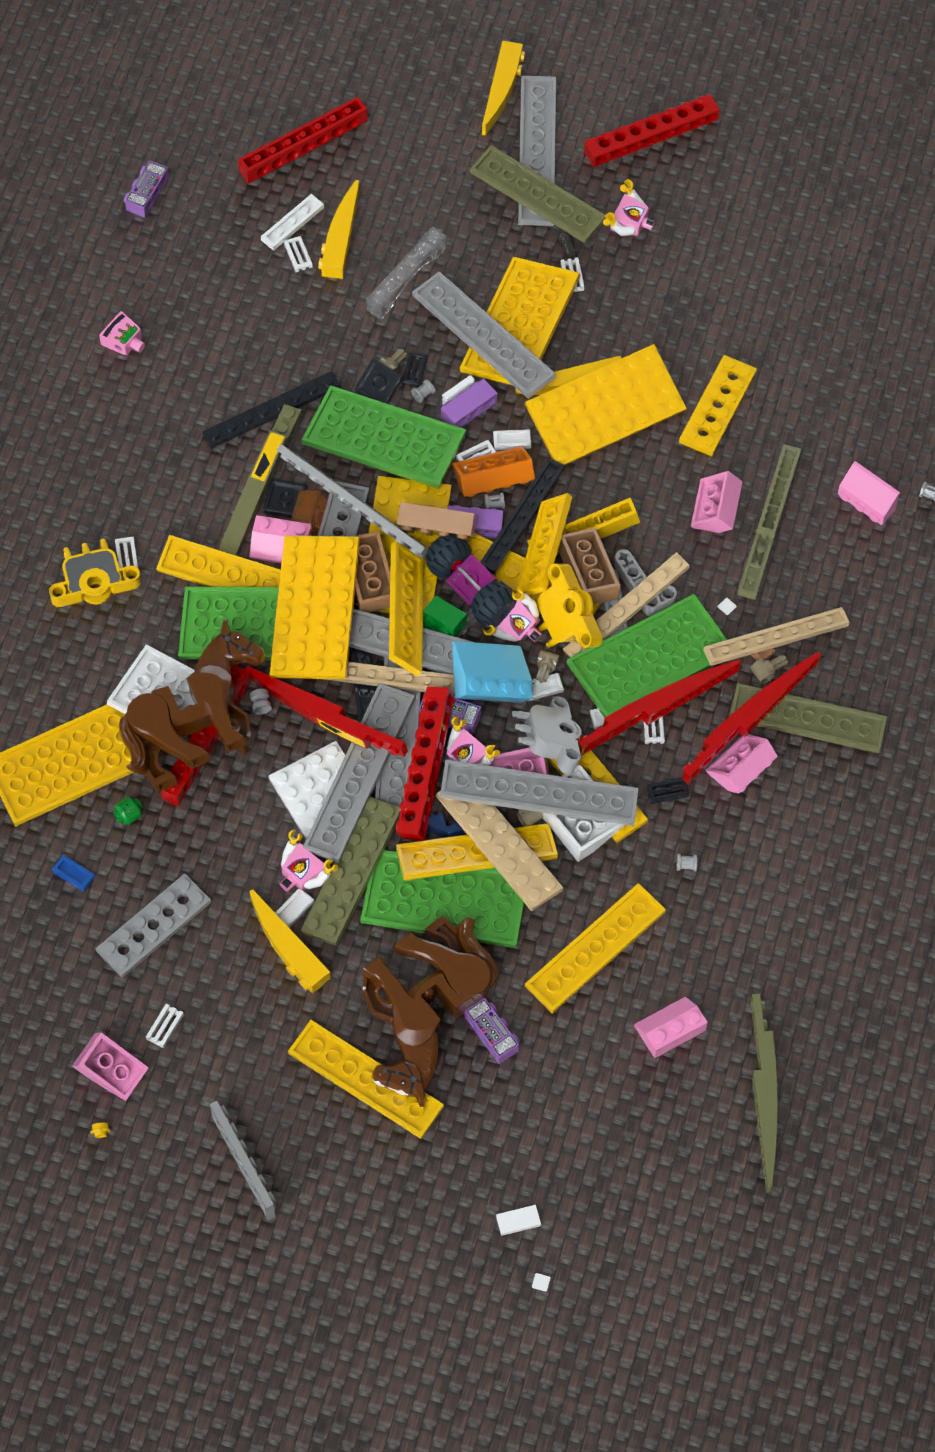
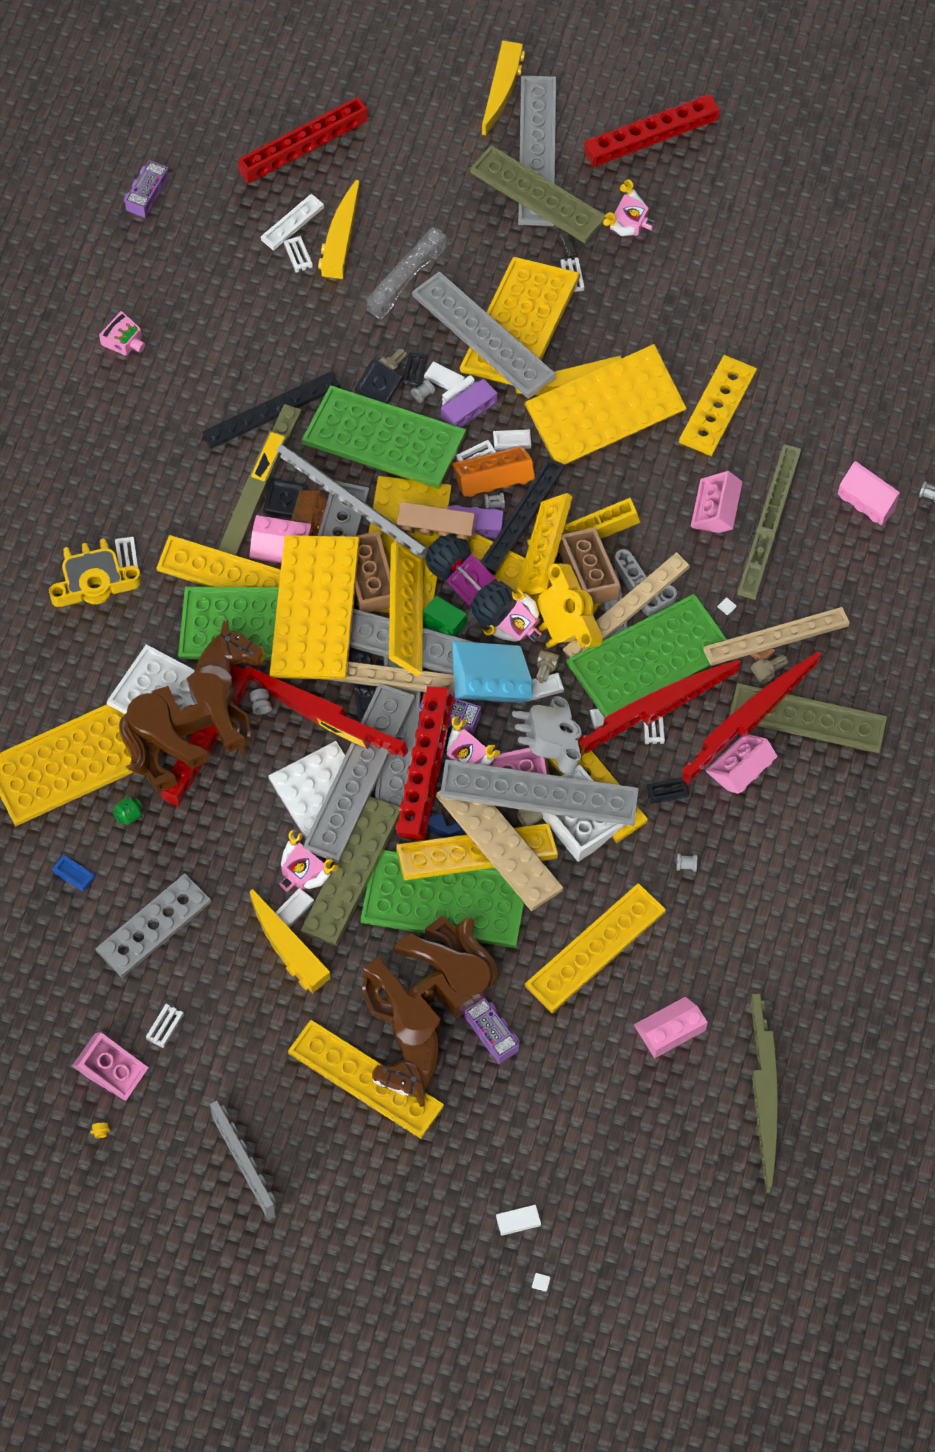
(443, 376): none -> white tile

